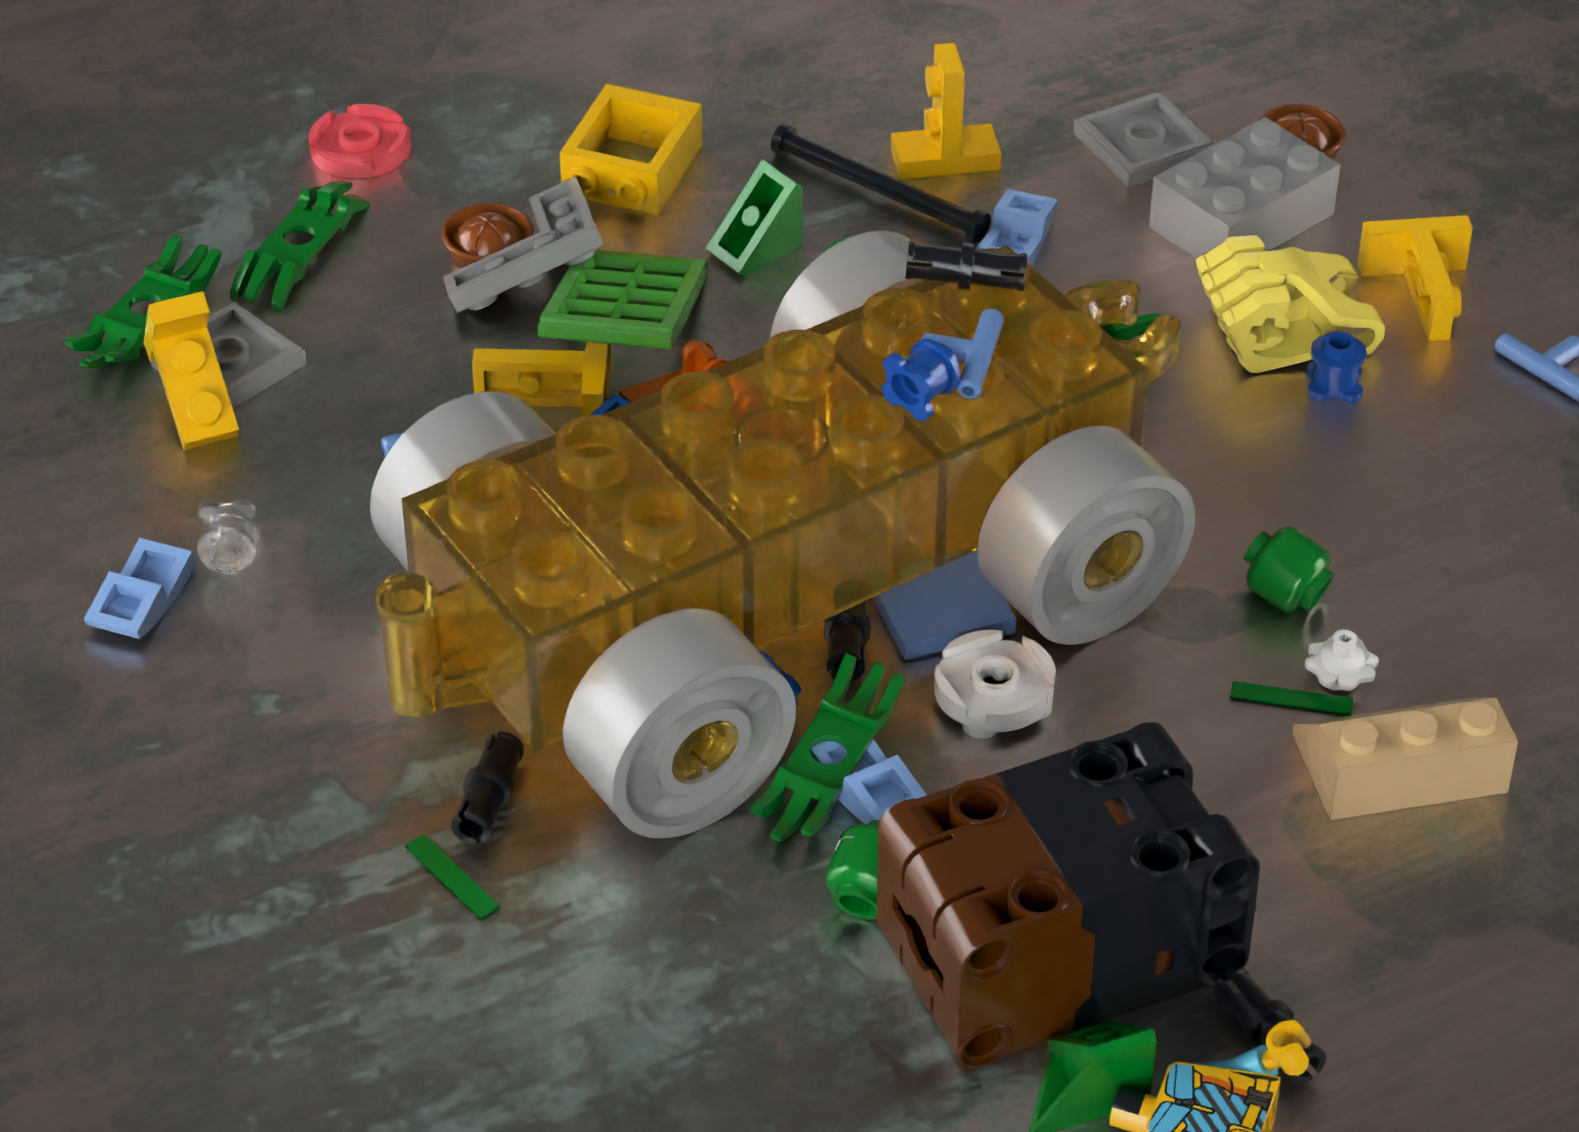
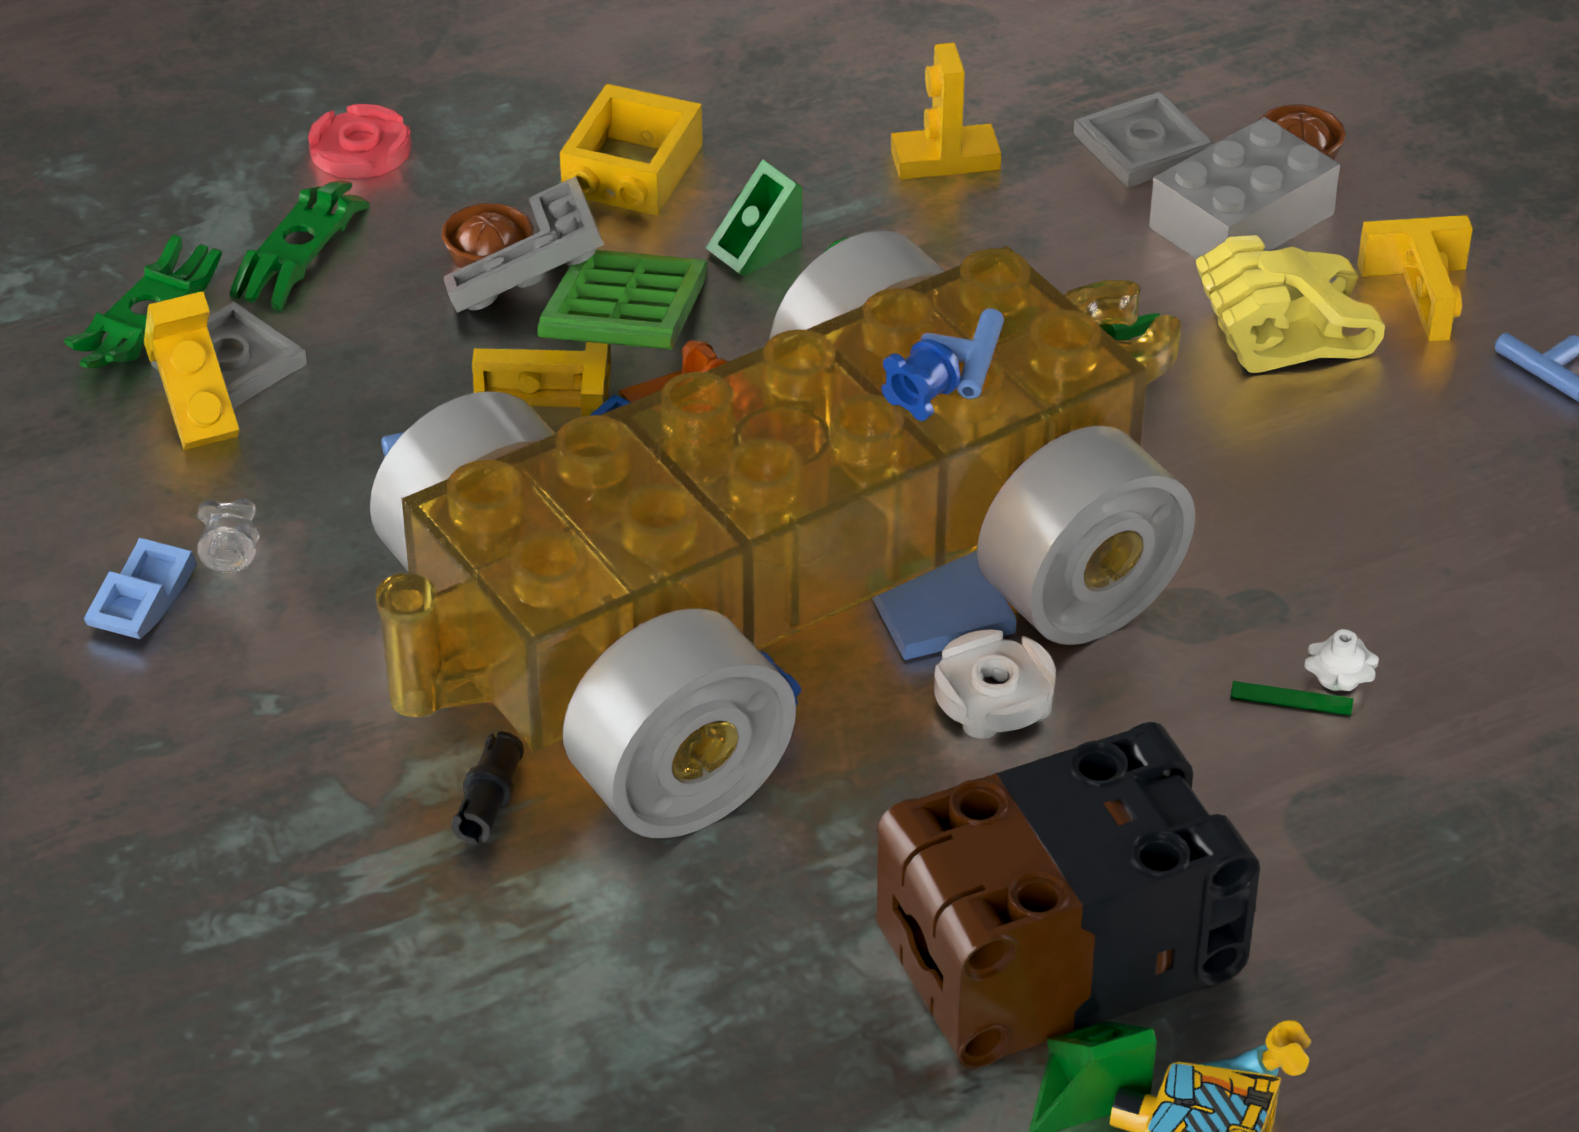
(452, 876): green piece -> none
(833, 722): green piece -> none
(847, 634): black pin -> none
(854, 871): green head -> none
(875, 782): light blue slope -> none
(966, 266): black pin -> none
(974, 224): black bar -> none
(1021, 223): light blue slope -> none
(1260, 1014): black pin -> none
(1288, 569): green head -> none
(1336, 367): blue brick -> none
(1409, 756): tan slope -> none

